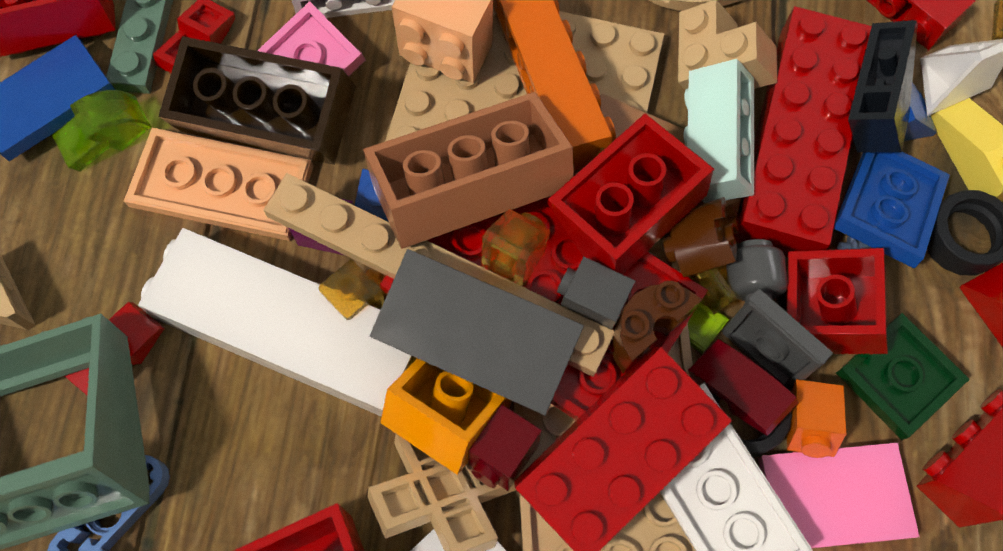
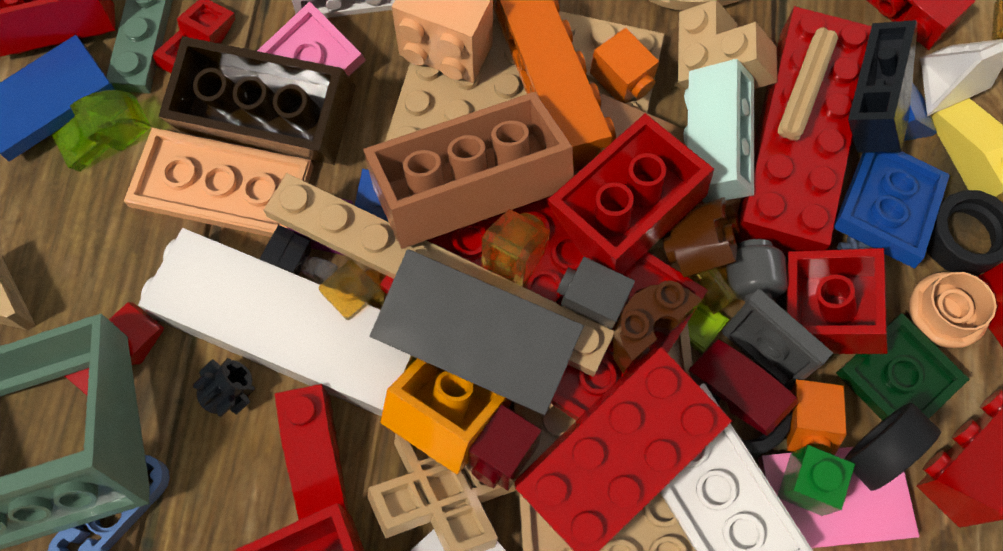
(224, 387): none -> black gear
(292, 254): none -> black piece
(310, 449): none -> red slope
(624, 67): none -> orange brick
(807, 84): none -> tan axle
(816, 480): none -> green brick
(893, 446): none -> black tyre
(952, 308): none -> light nougat piece

